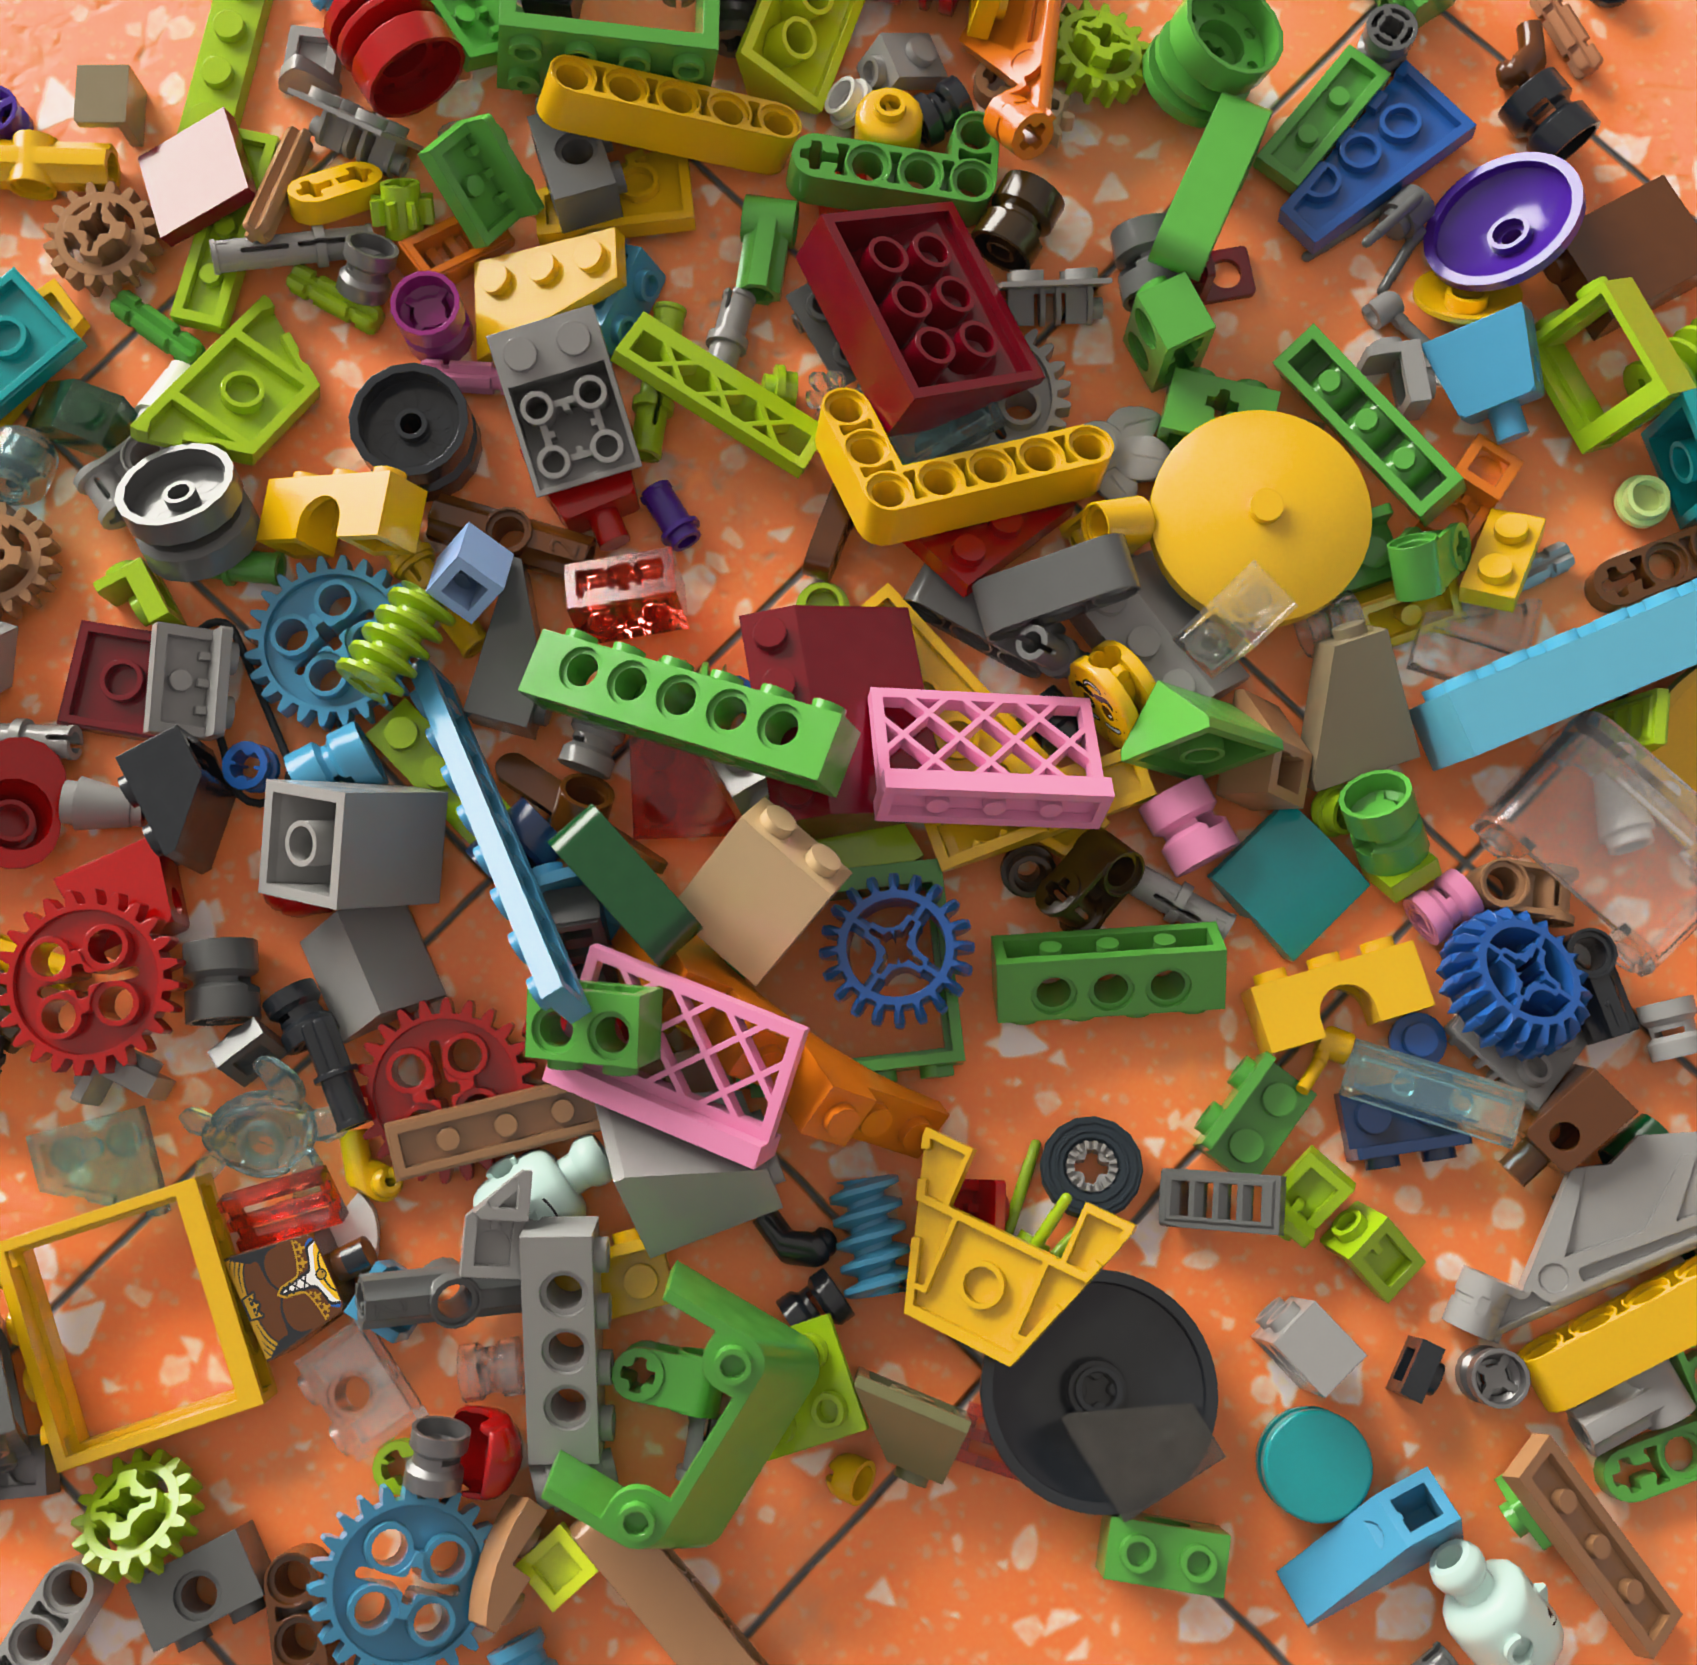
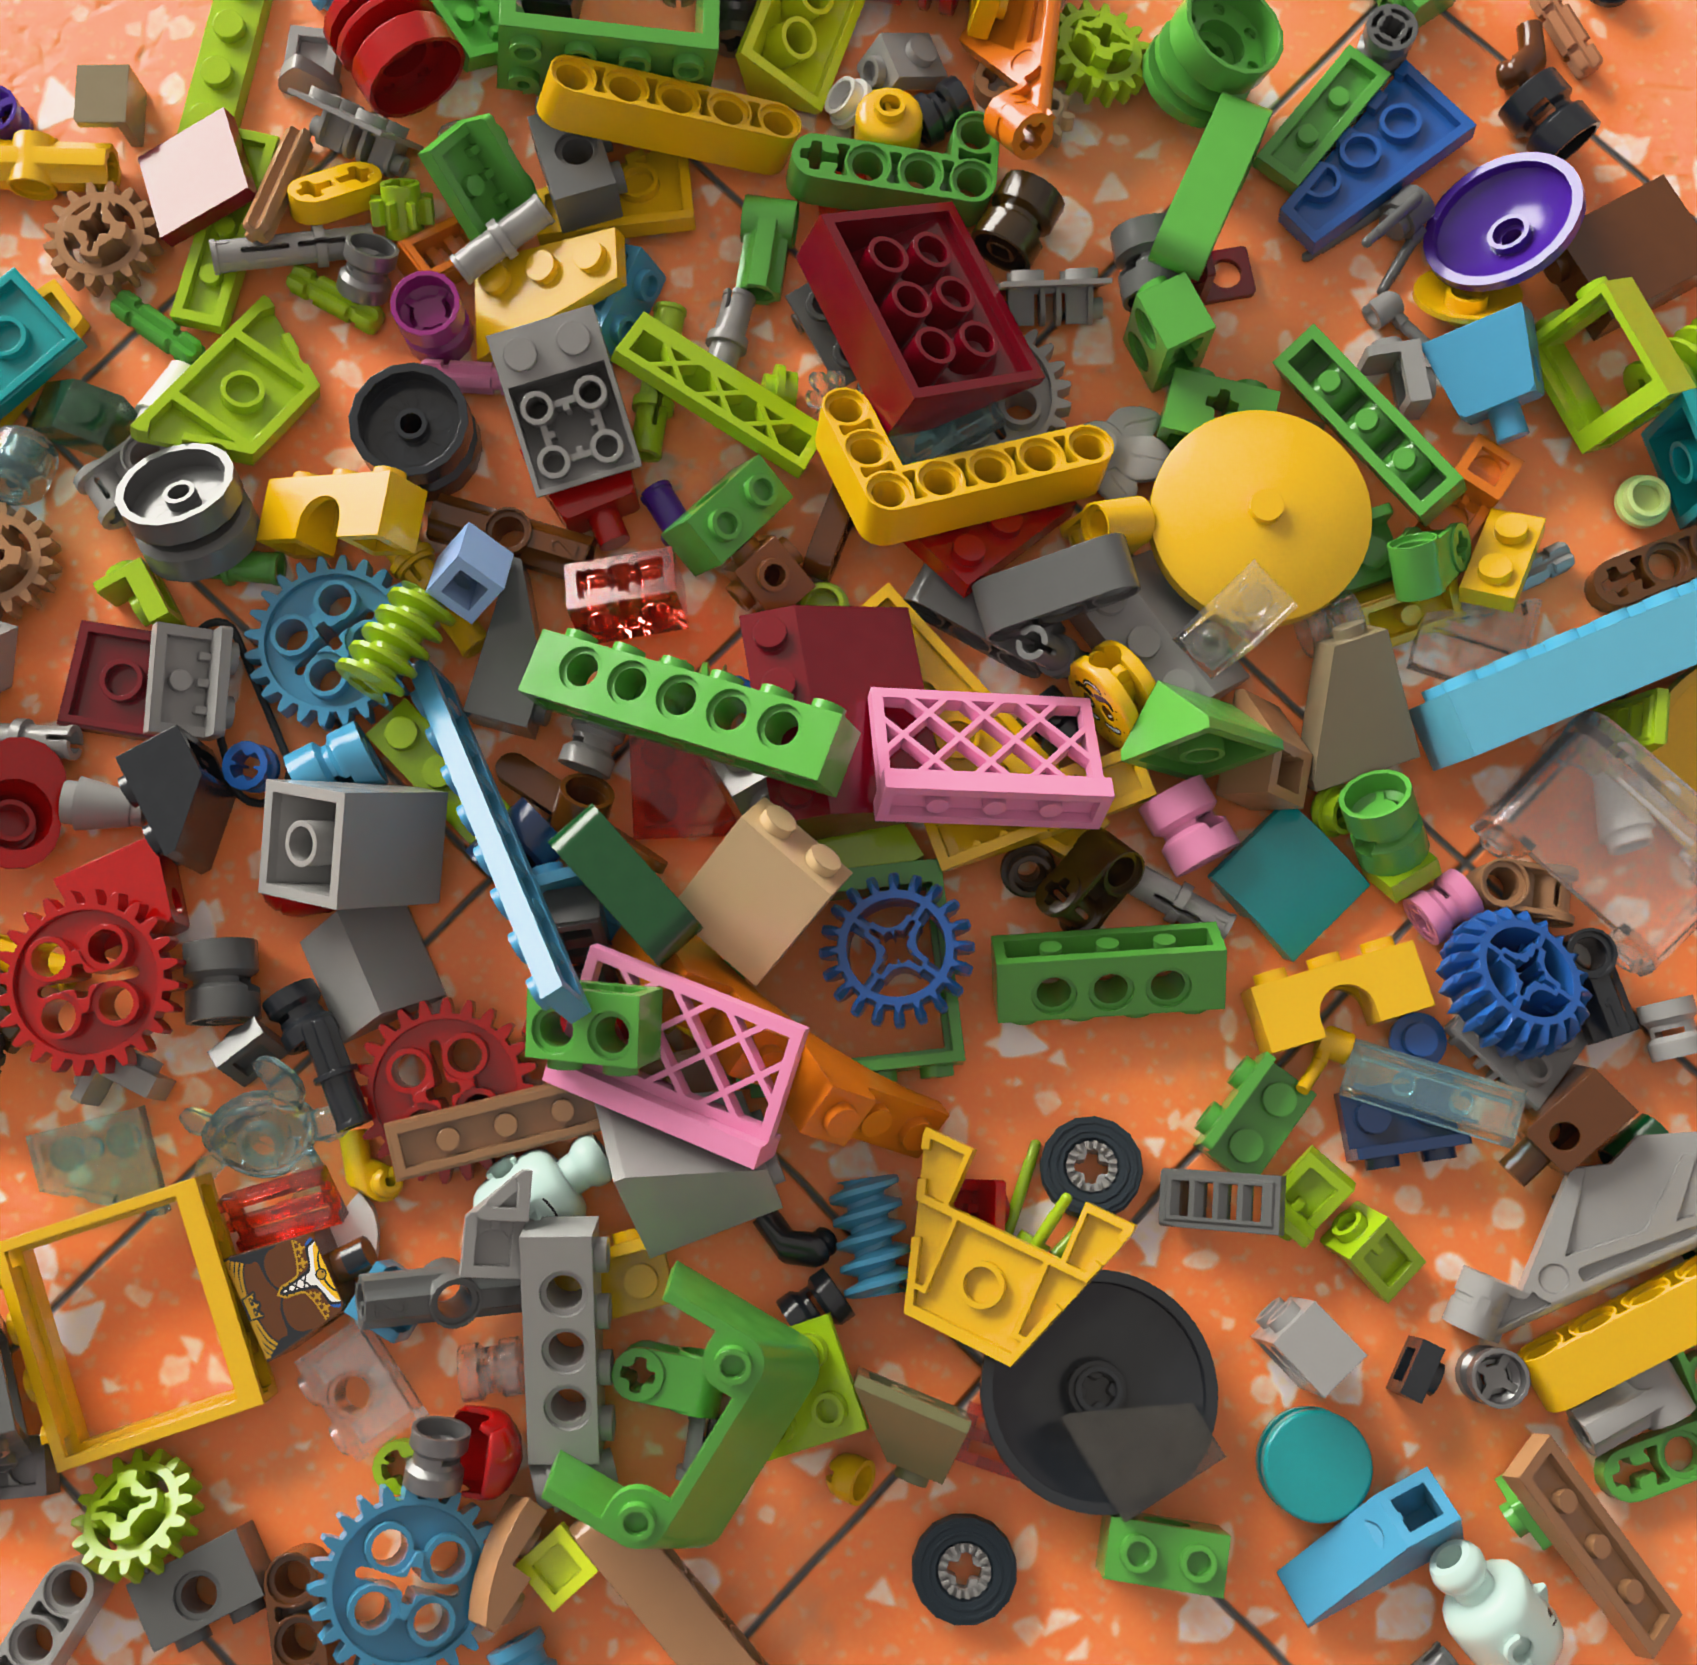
(502, 239): none -> light grey pin
(727, 515): none -> bright green brick
(784, 579): none -> dark orange brick
(983, 1594): none -> black bush

